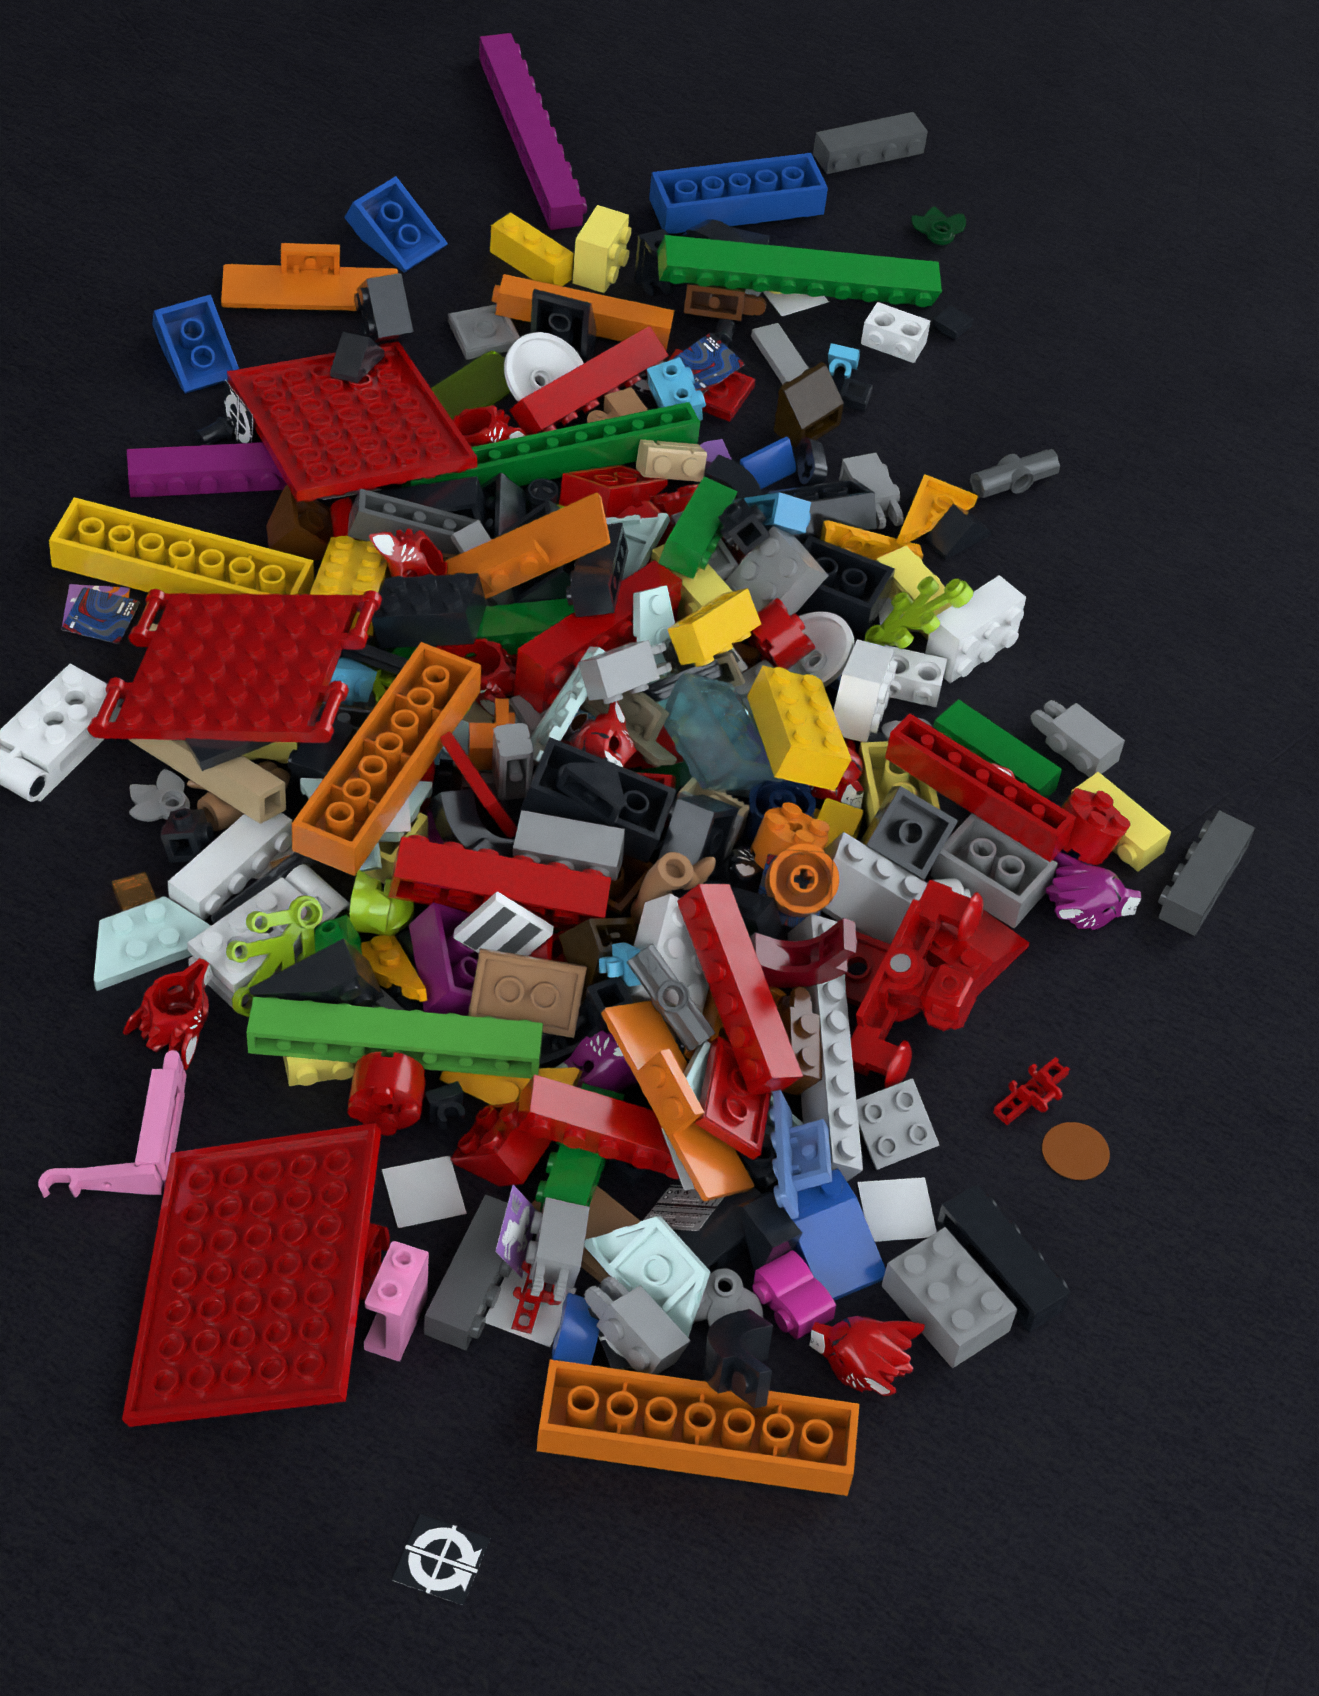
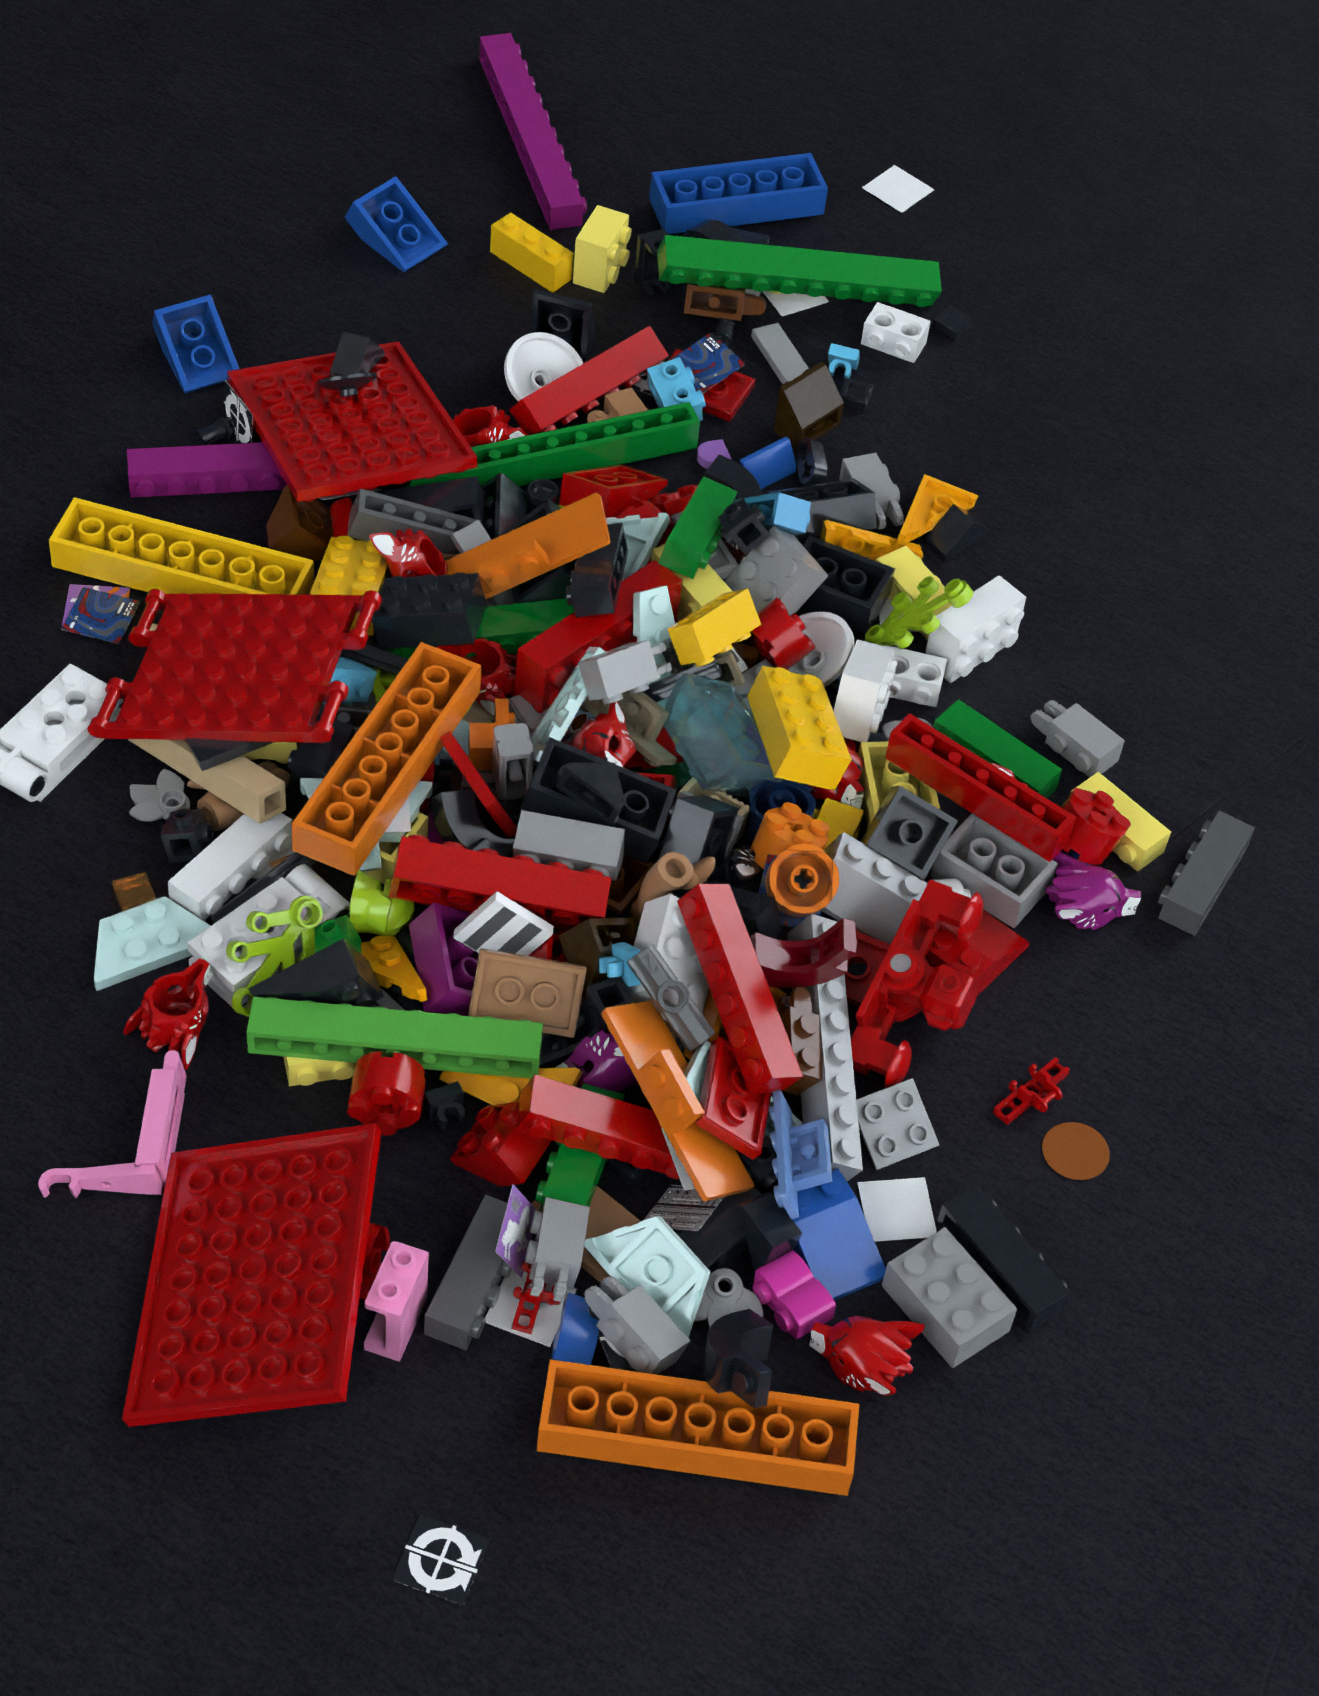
(305, 280): orange bracket -> none
(347, 384): none -> black dish
(383, 309): black brick -> none
(423, 1191): white sticker -> none
(474, 385): clear neon green piece -> none
(482, 331): light grey tile -> none
(613, 316): orange brick -> none
(671, 460): tan brick -> none
(870, 142): dark grey brick -> none
(898, 188): none -> white sticker
(939, 227): dark green plate -> none
(1015, 473): dark grey piece -> none

